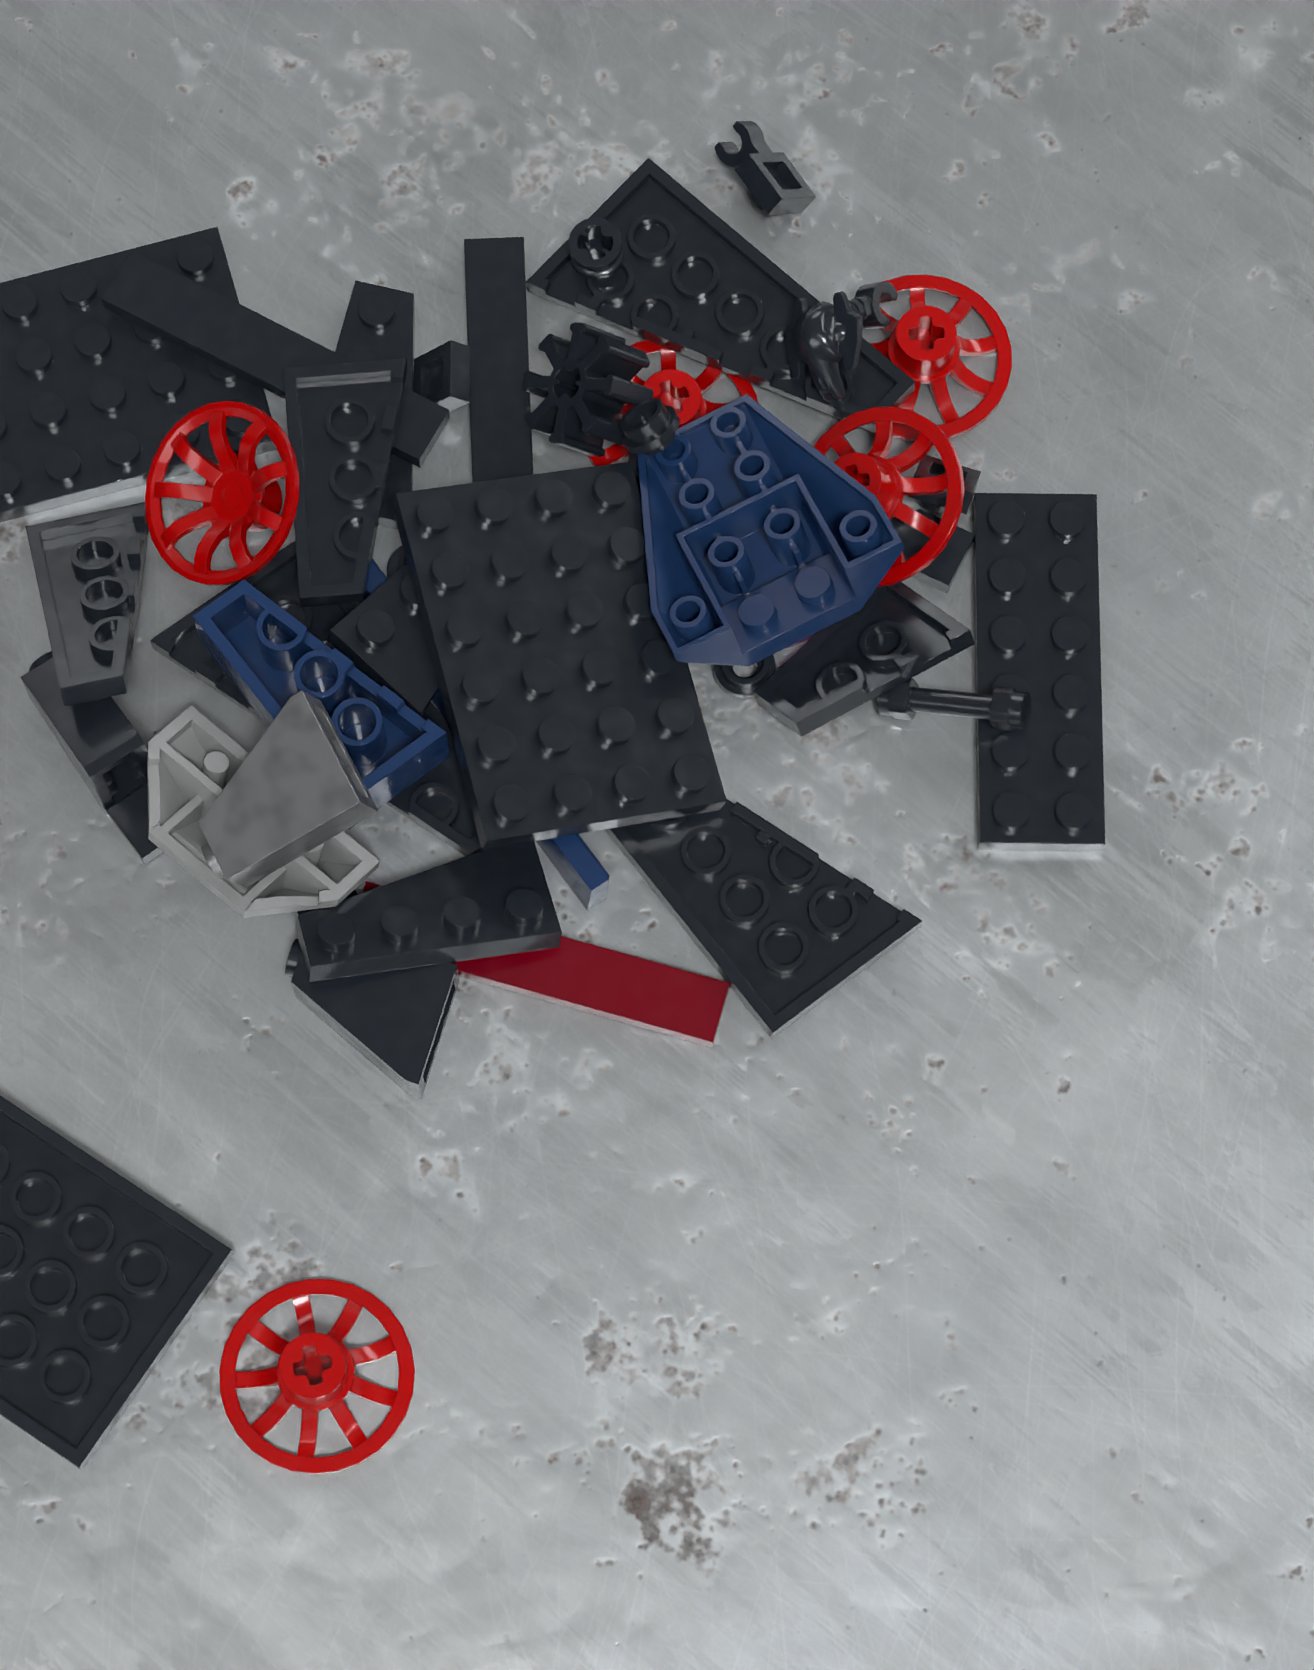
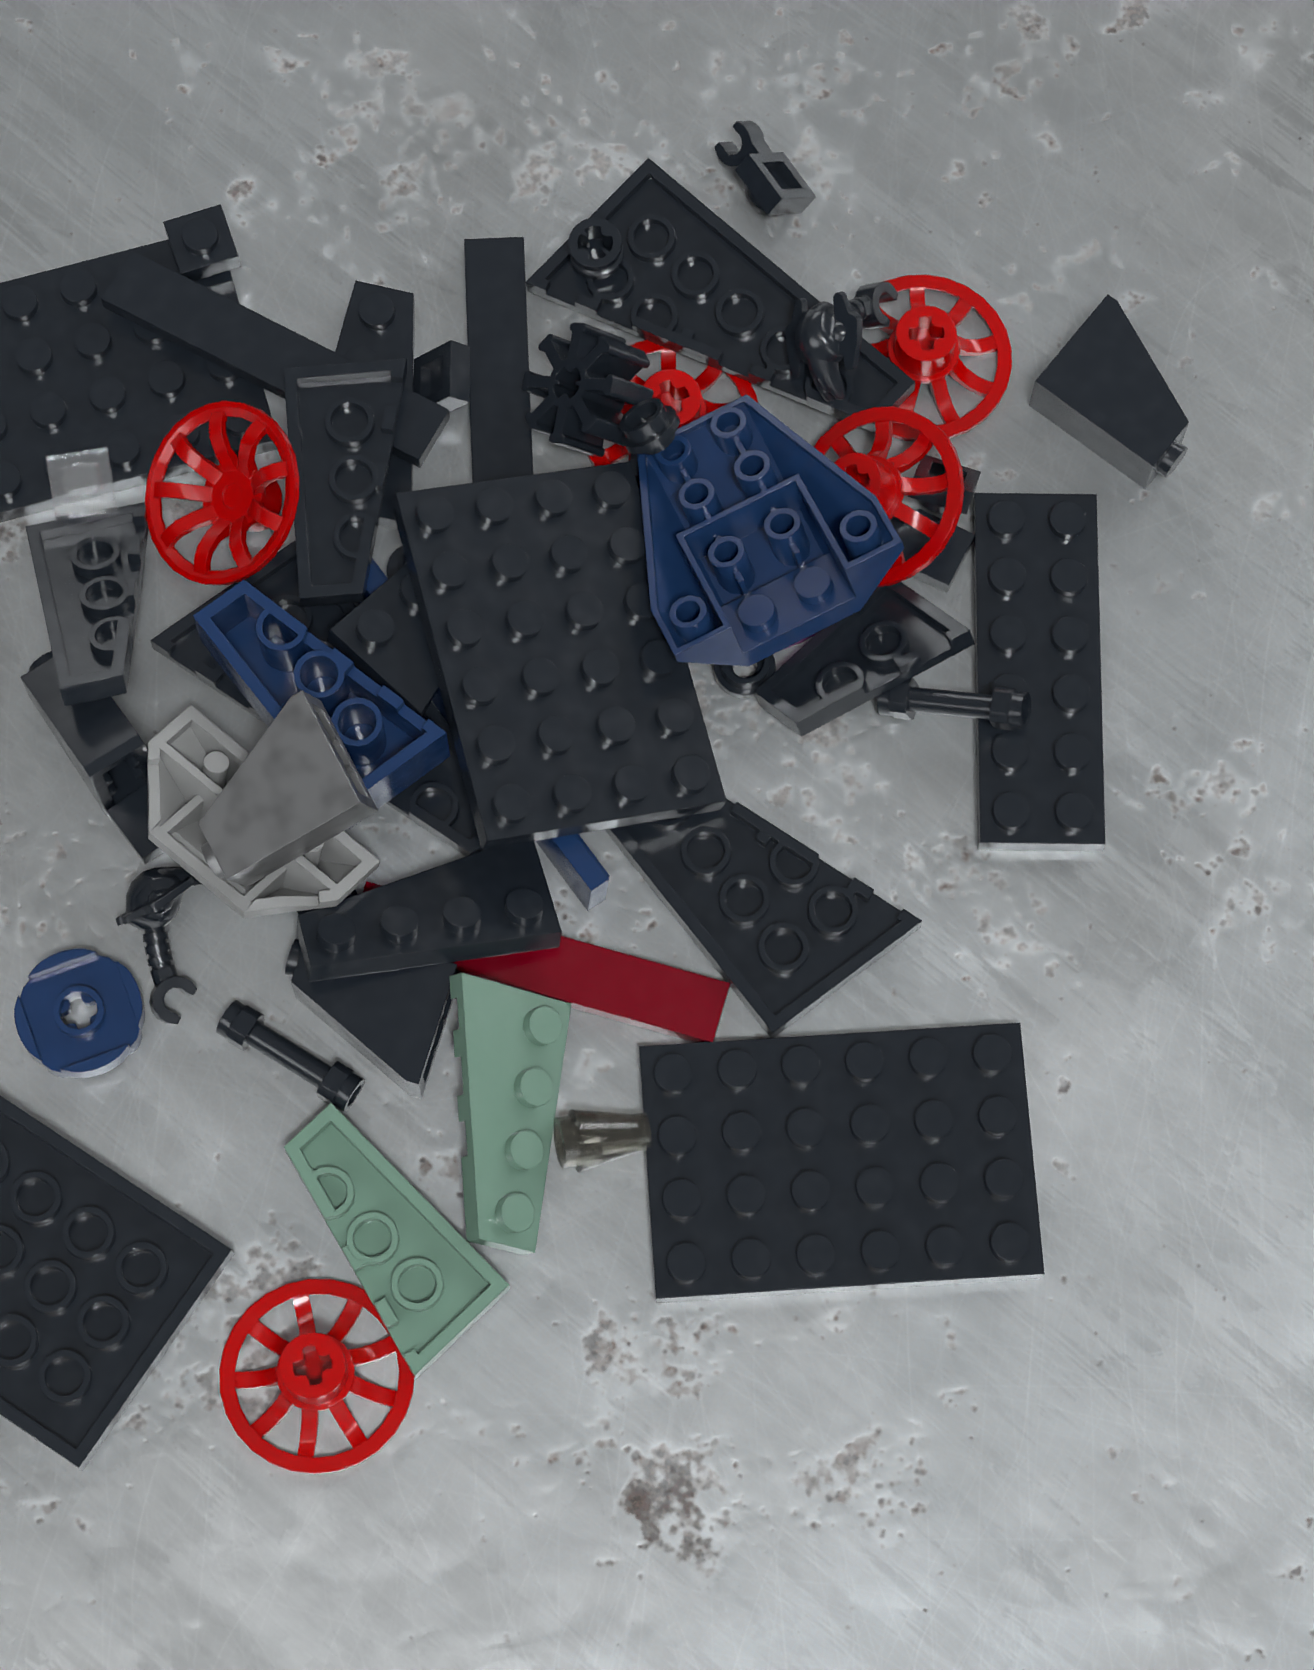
(47, 999): none -> dark blue plate
(81, 483): none -> clear plate
(151, 906): none -> black piece
(202, 243): none -> black plate
(246, 1028): none -> black bar
(402, 1250): none -> sand green wing
(511, 1084): none -> sand green wing
(598, 1137): none -> clear smoke cone
(840, 1163): none -> black plate
(1113, 397): none -> black slope

